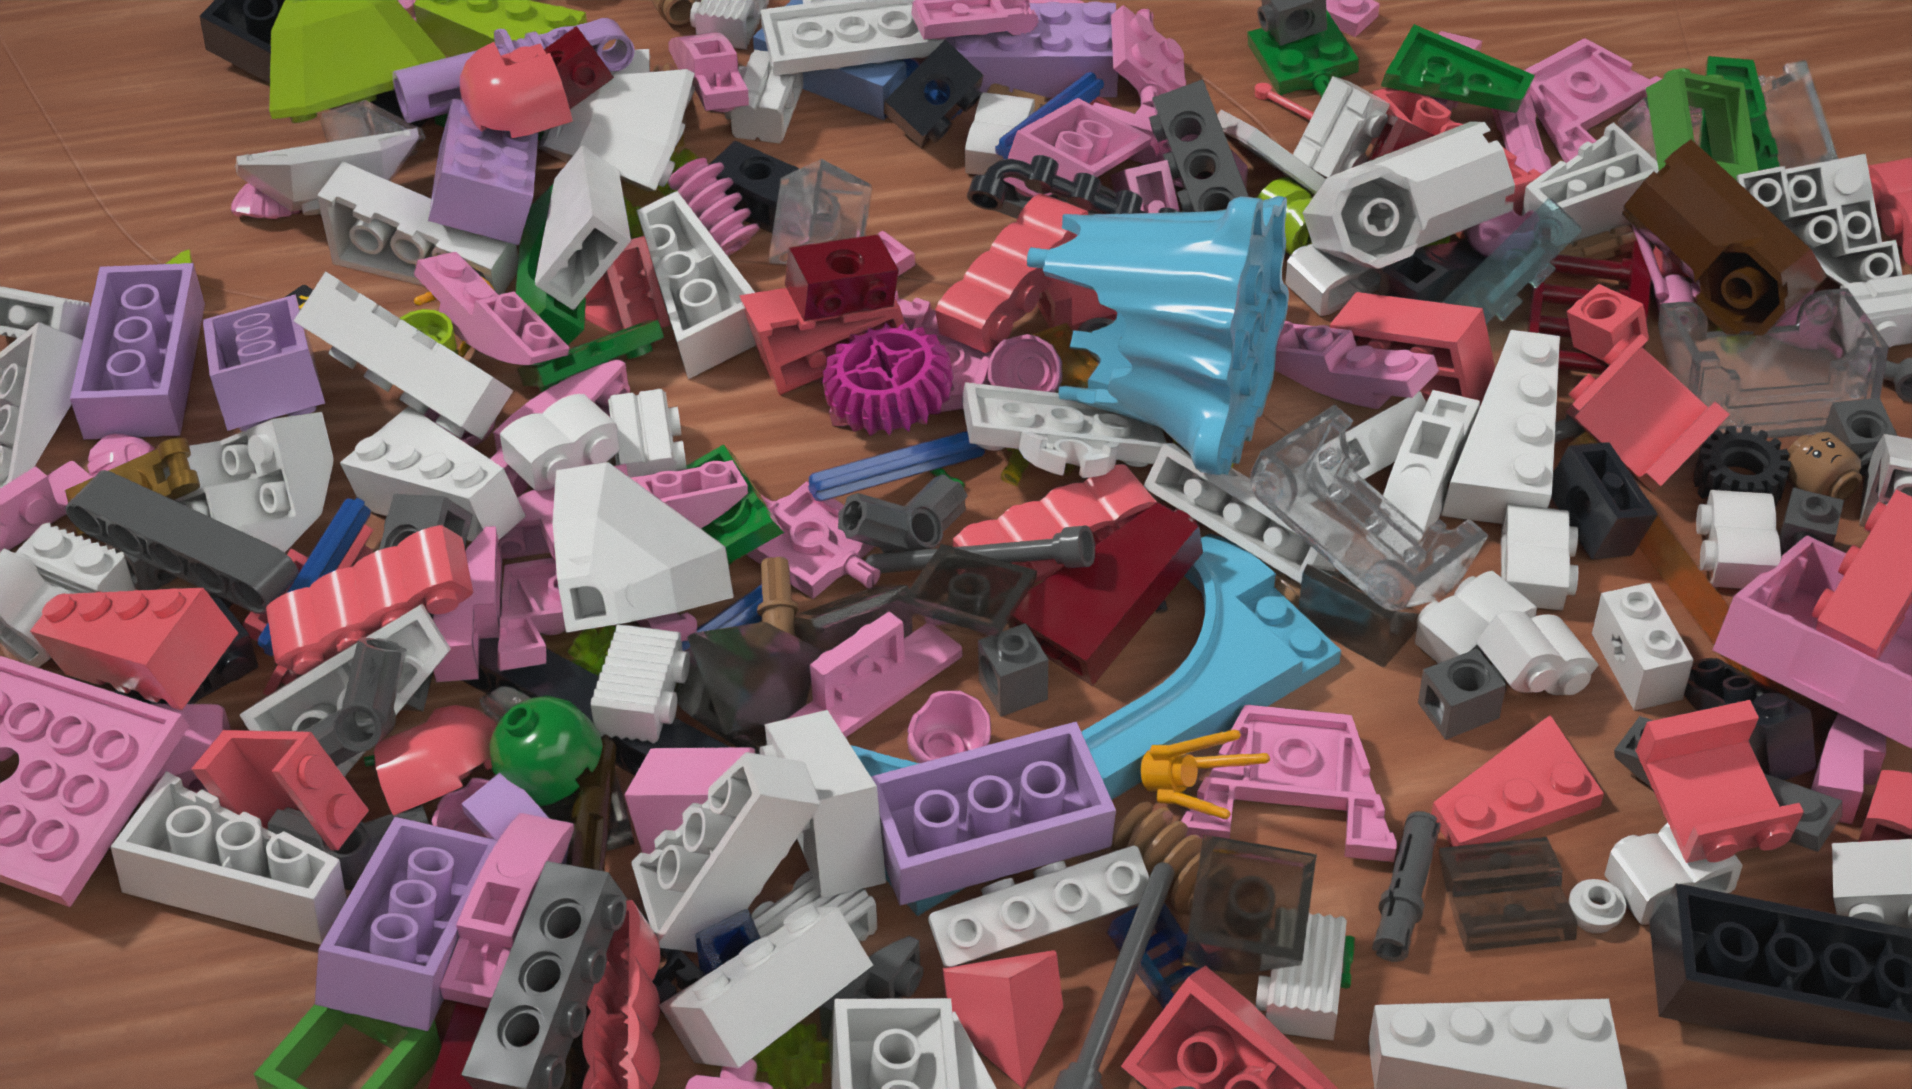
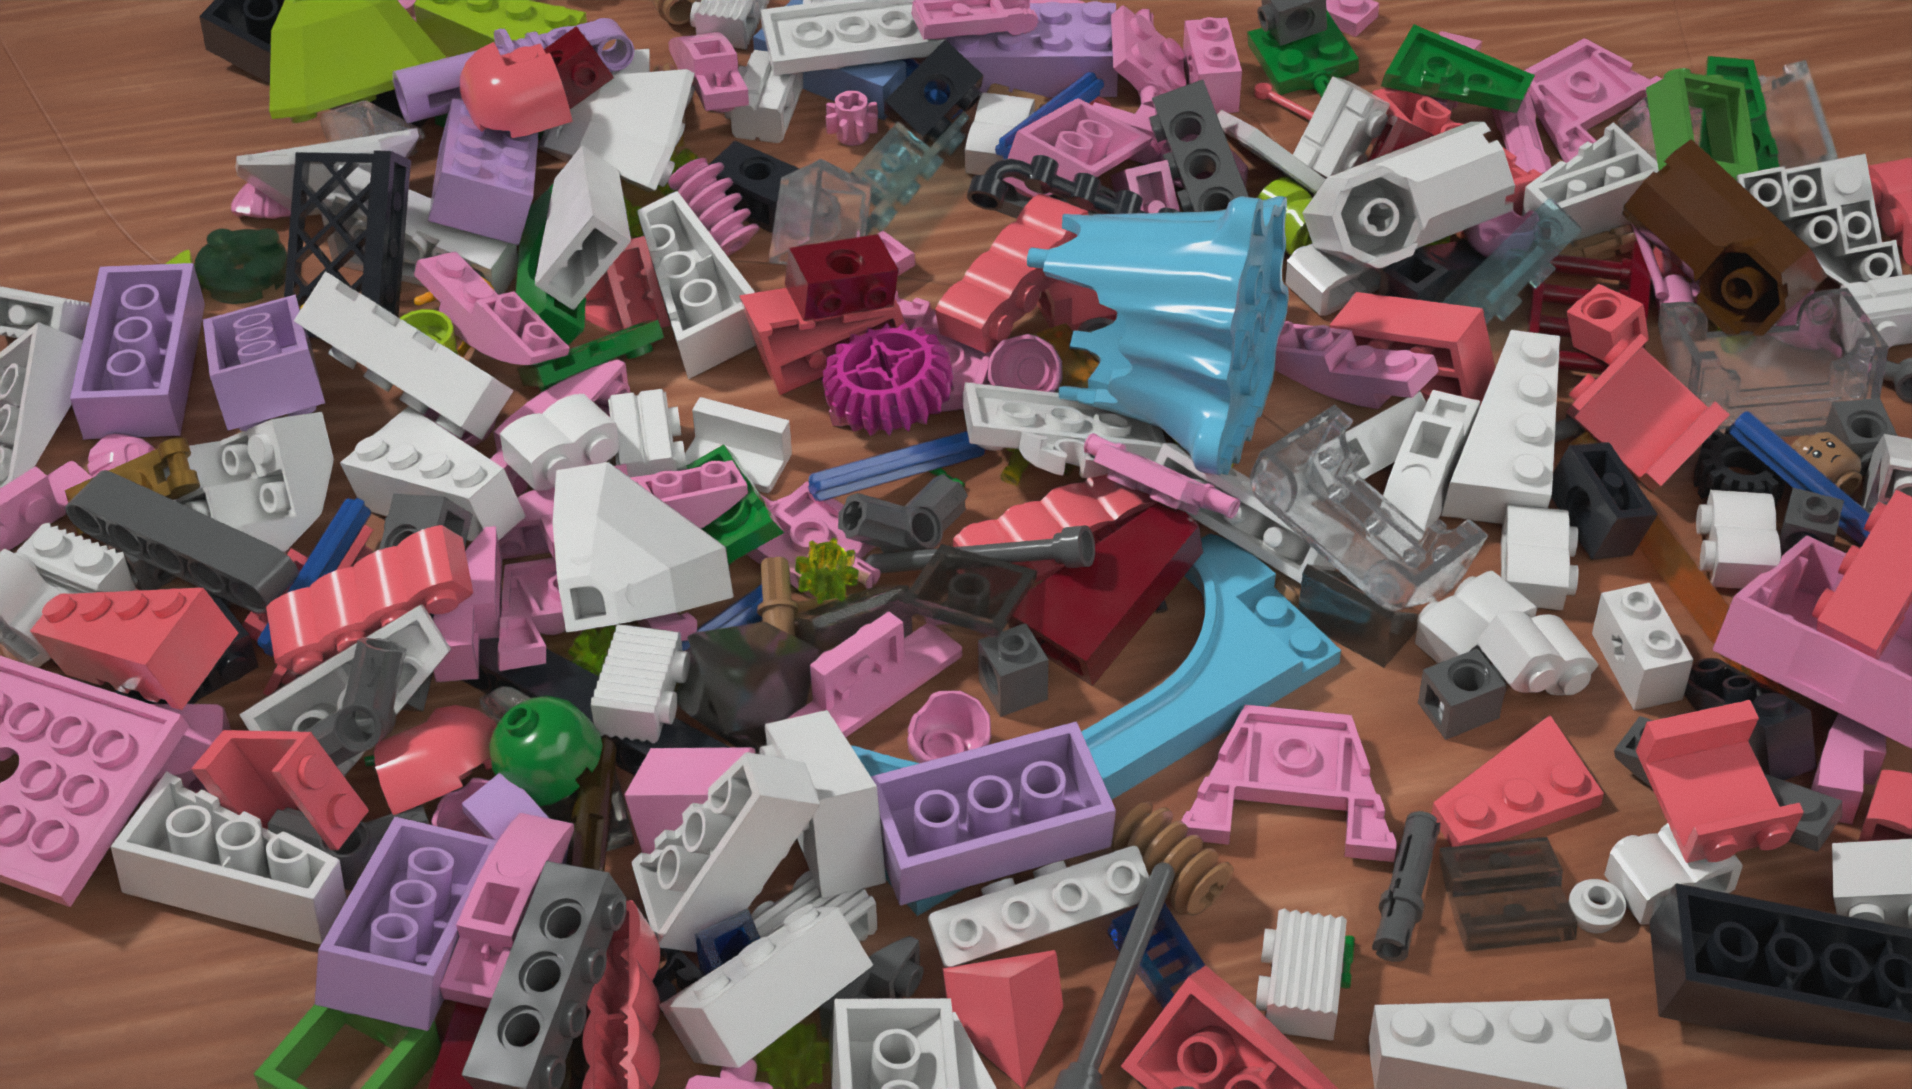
(225, 249): none -> clear green plate
(382, 237): none -> black fence
(755, 439): none -> white panel
(826, 570): none -> clear neon green gear
(851, 118): none -> bright pink gear
(898, 164): none -> clear light blue bracket
(1157, 480): none -> bright pink plate
(1171, 770): light orange plant -> none
(1213, 57): none -> bright pink brick
(1248, 907): clear smoke slope -> none
(1797, 471): none -> blue axle

